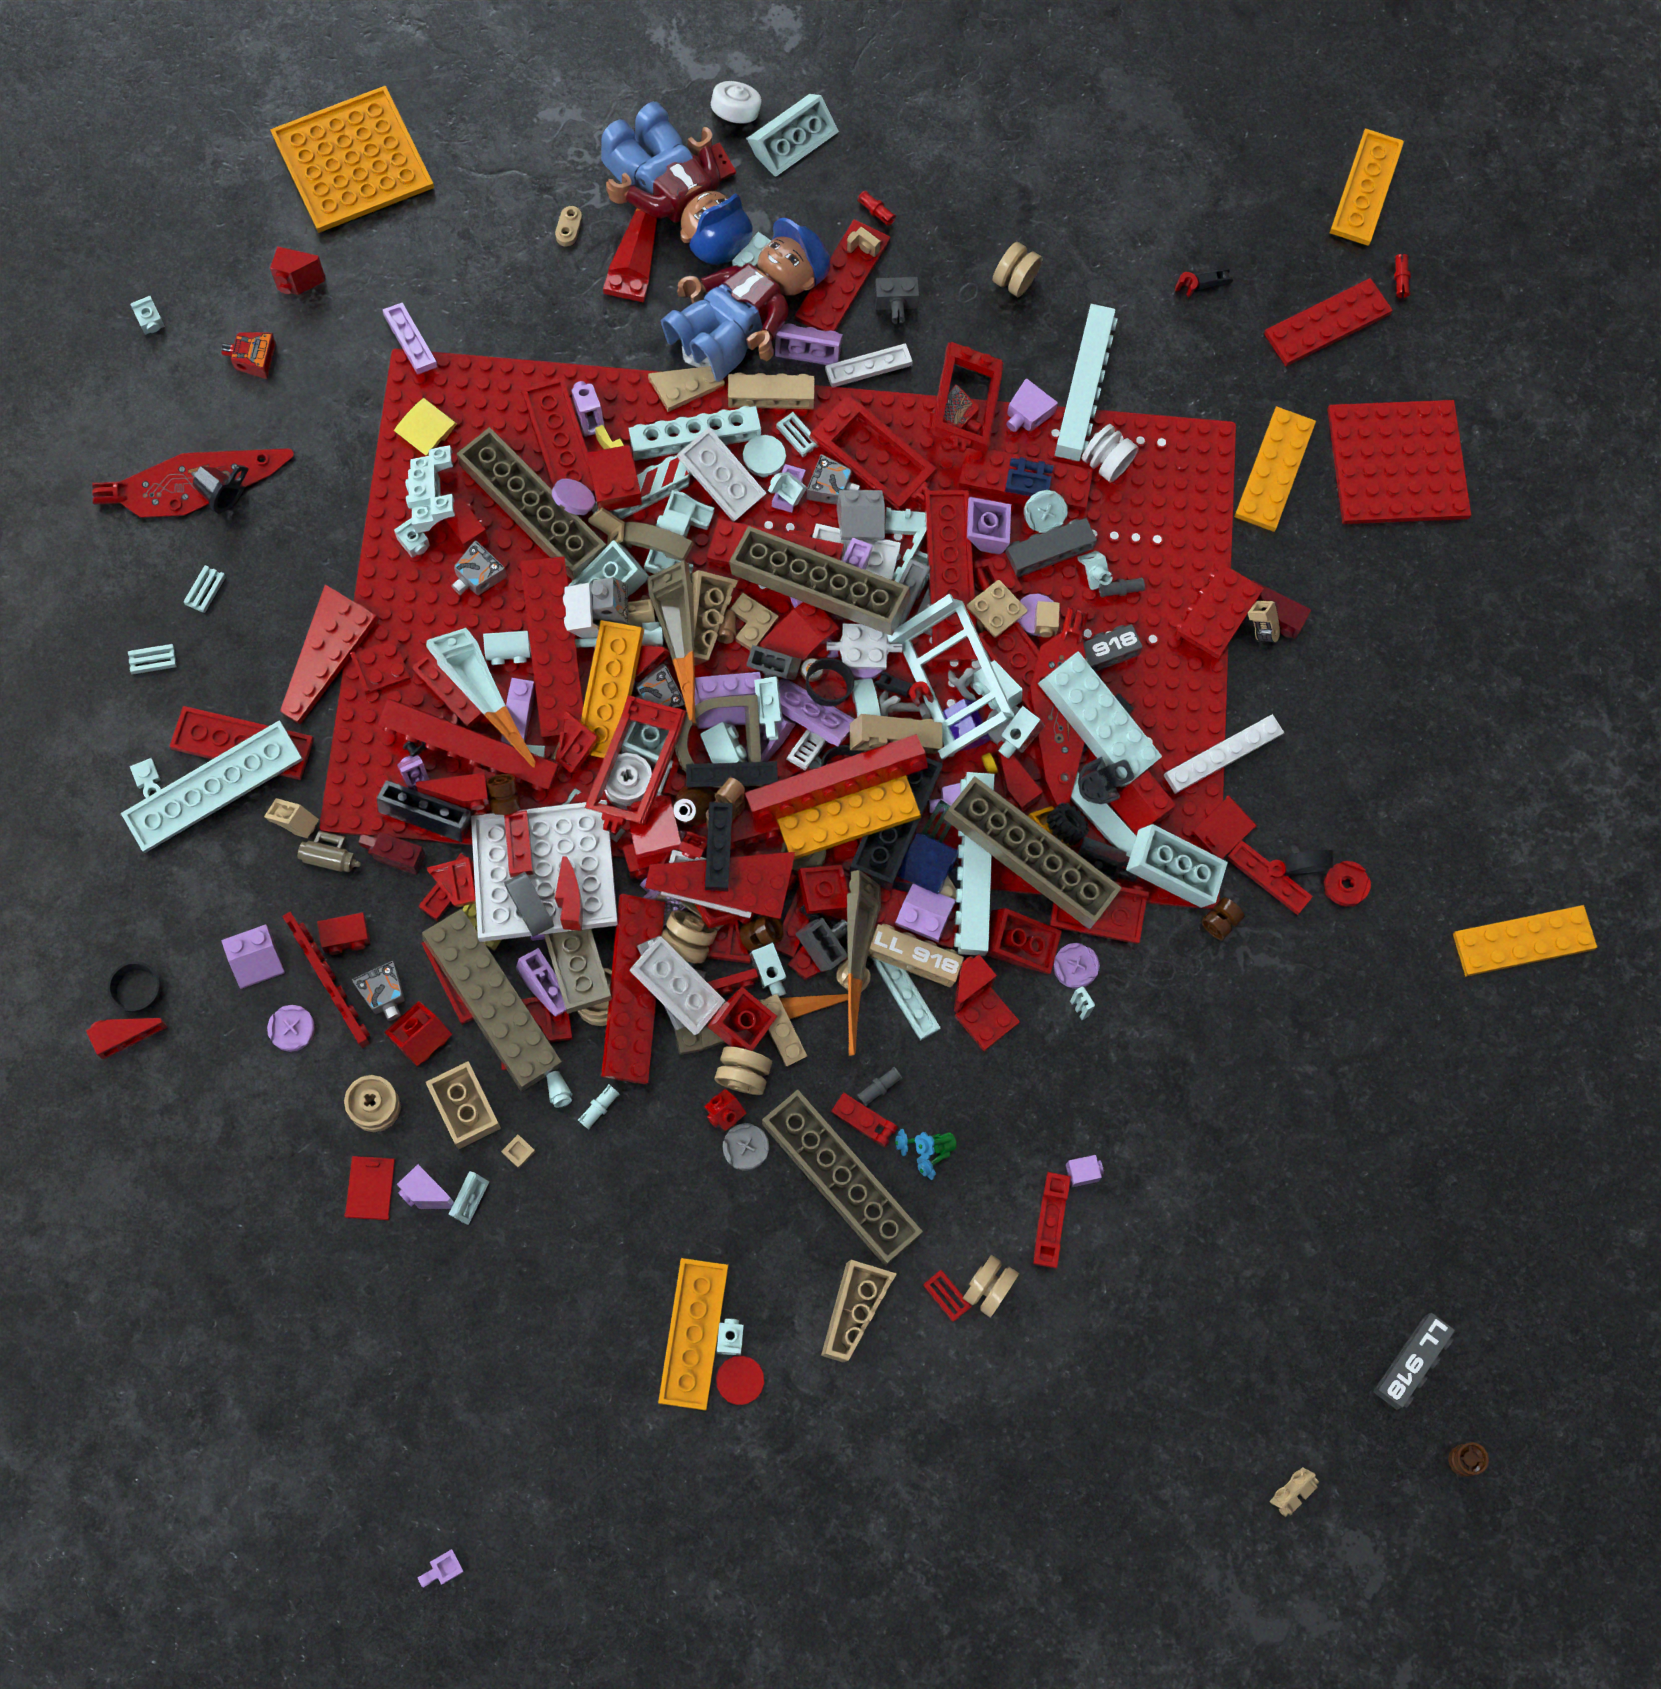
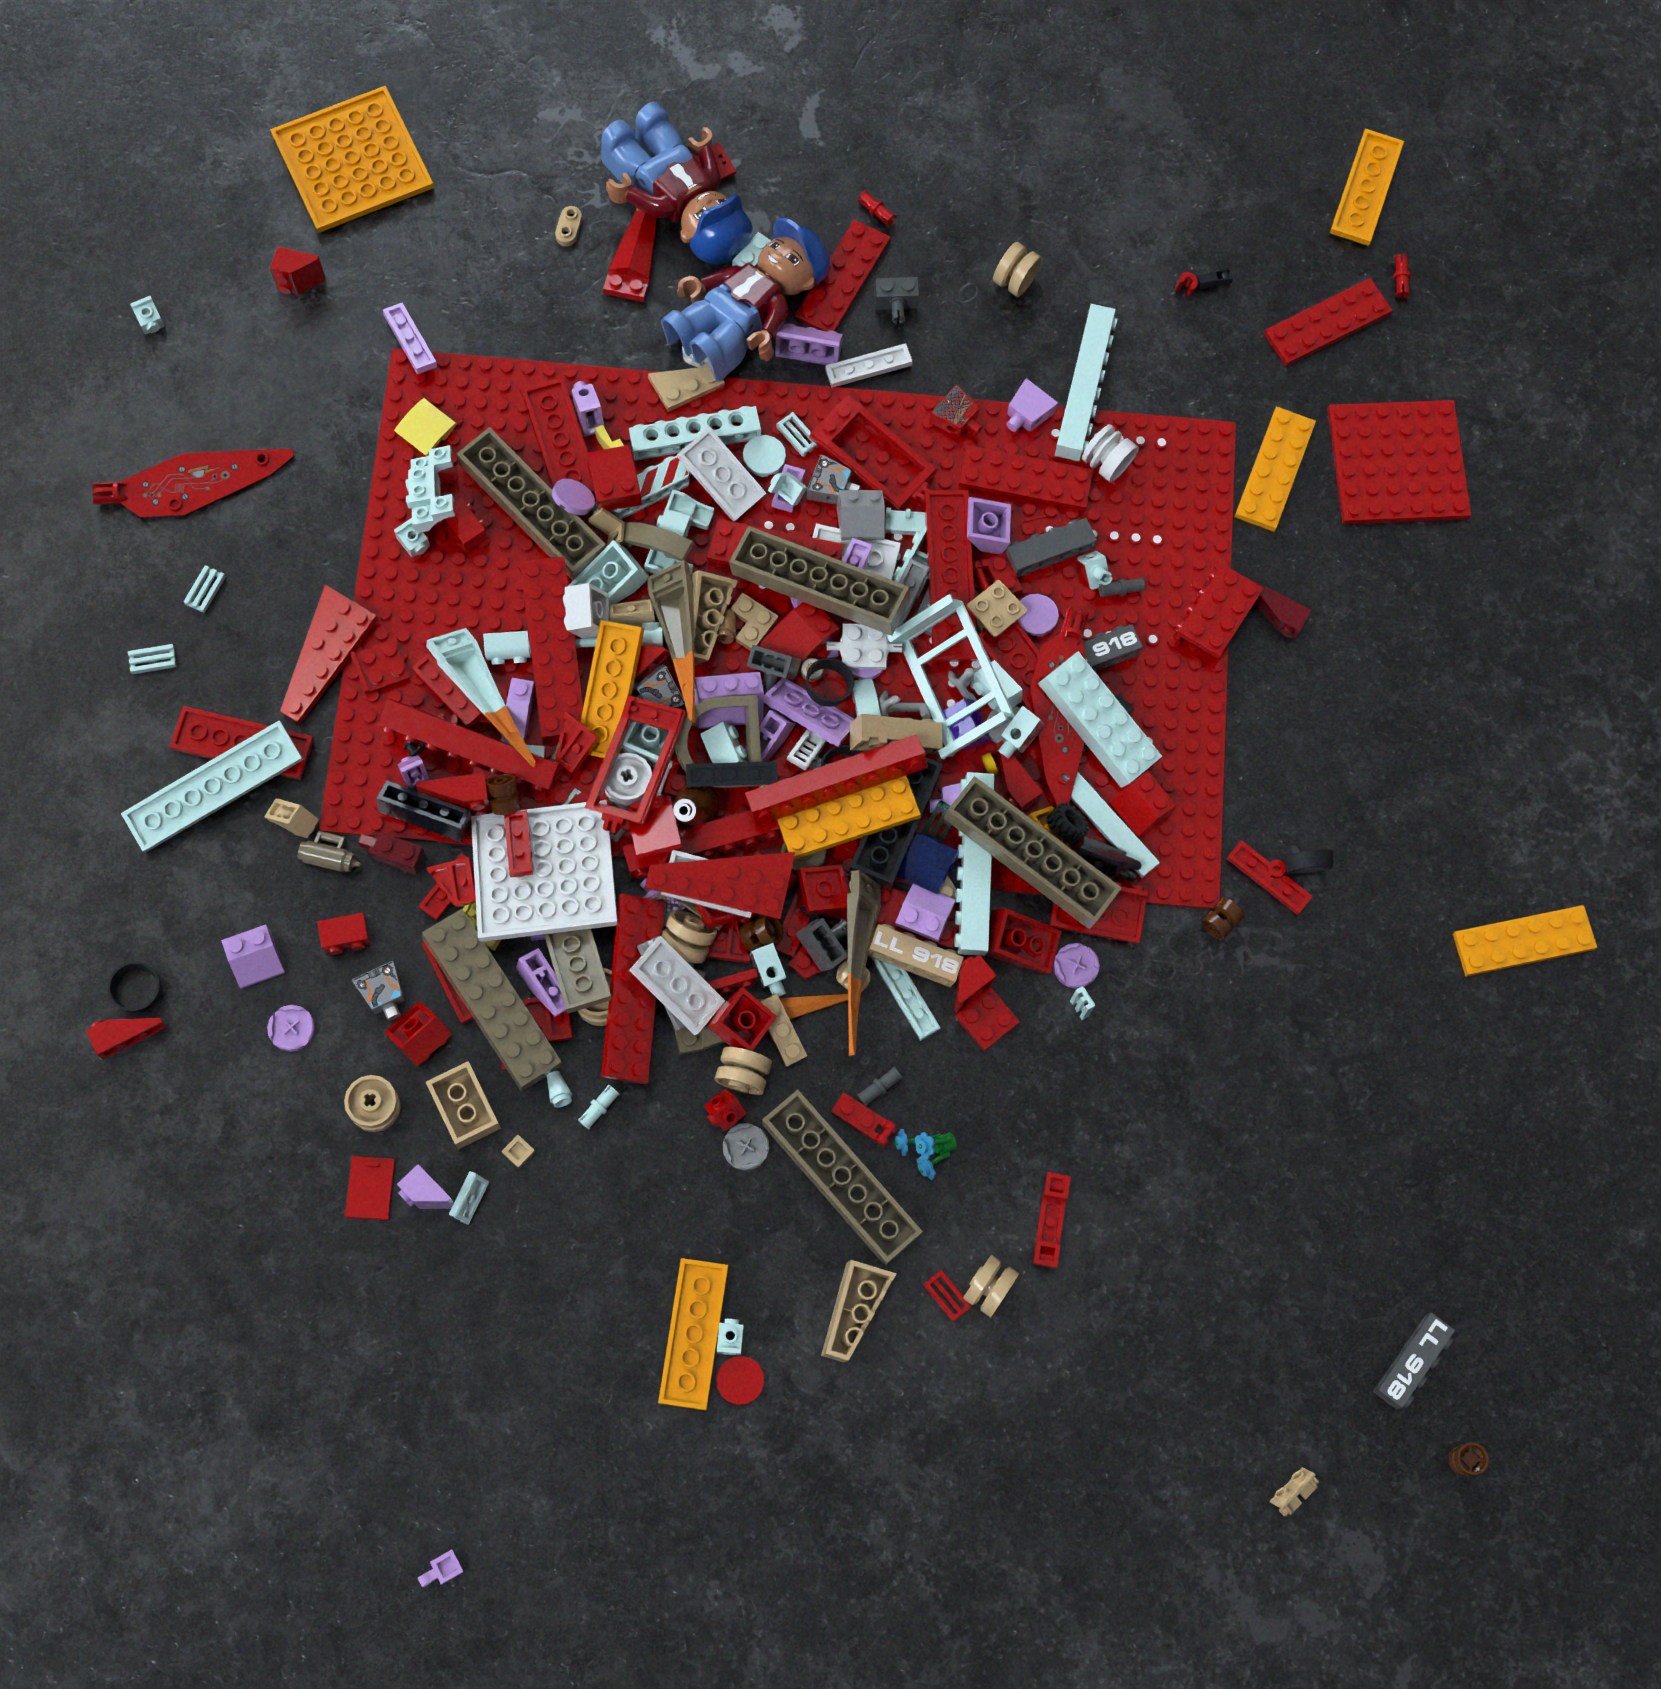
(146, 776): light aqua plate -> none
(218, 488): black container -> none
(251, 352): torso -> none
(327, 976): red wing -> none
(477, 570): light grey torso -> none
(529, 904): dark grey beam -> none
(569, 897): red slope -> none
(610, 600): light grey torso -> none
(693, 845): red plate -> none
(718, 846): black plate -> none
(731, 792): medium nougat piece -> none
(735, 102): white wheel -> none
(769, 705): light aqua plate -> none
(771, 391): tan brick -> none
(793, 134): light aqua slope -> none
(865, 240): tan bracket -> none
(904, 687): piece -> none
(980, 363): red animal -> none
(1026, 482): dark blue plate -> none
(1045, 511): light aqua tile -> none
(1046, 618): tan brick -> none
(1084, 1170): lavender brick -> none
(1099, 782): black container -> none
(1176, 866): light aqua brick -> none
(1223, 754): white plate -> none
(1224, 828): red container -> none
(1266, 621): tan leg -> none
(1358, 878): red plate -> none

